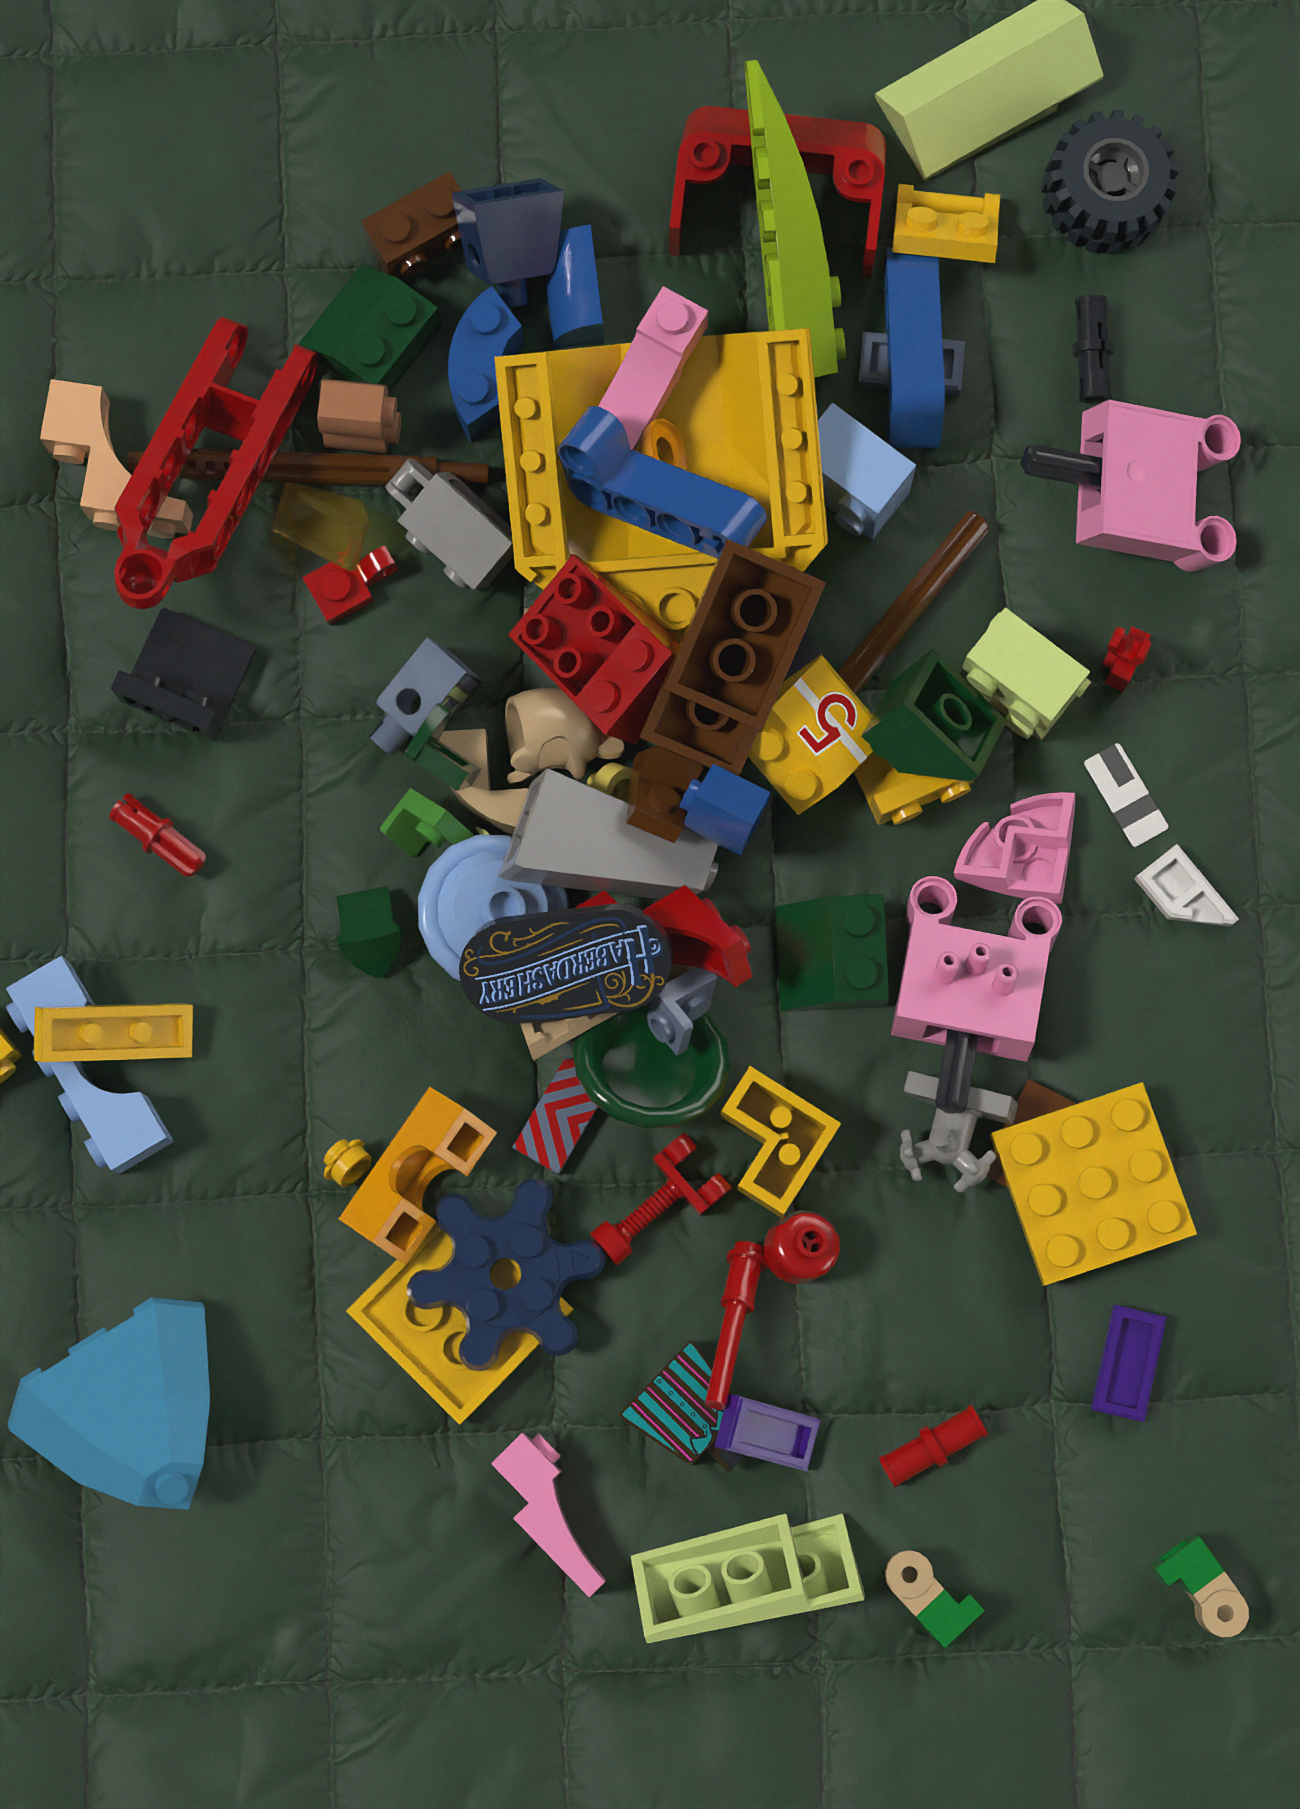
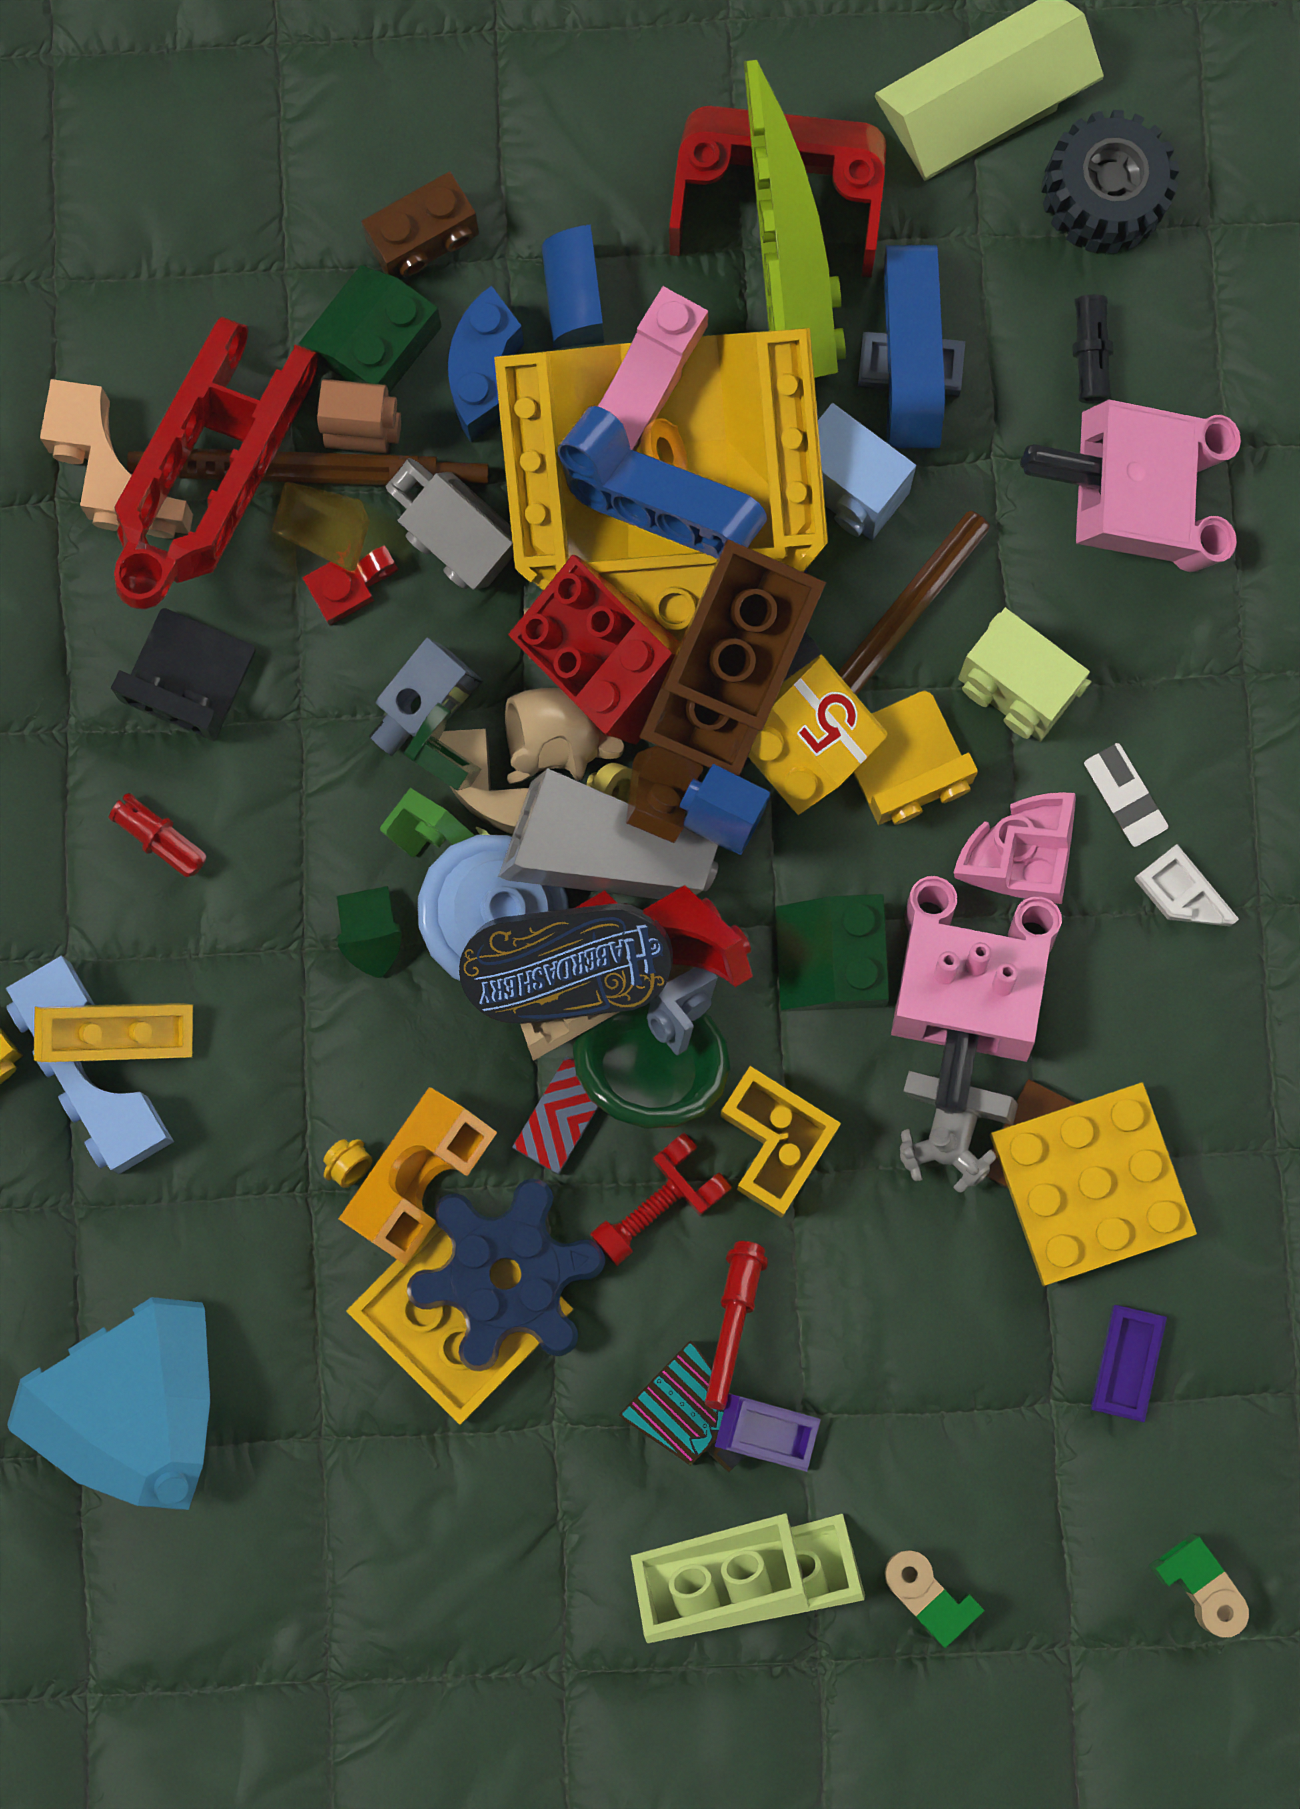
(510, 233): dark blue torso -> none
(532, 1471): bright pink slope -> none
(791, 1259): red head -> none
(933, 1446): red pin -> none
(934, 723): dark green slope -> none
(946, 225): yellow plate -> none
(1124, 655): red plate -> none

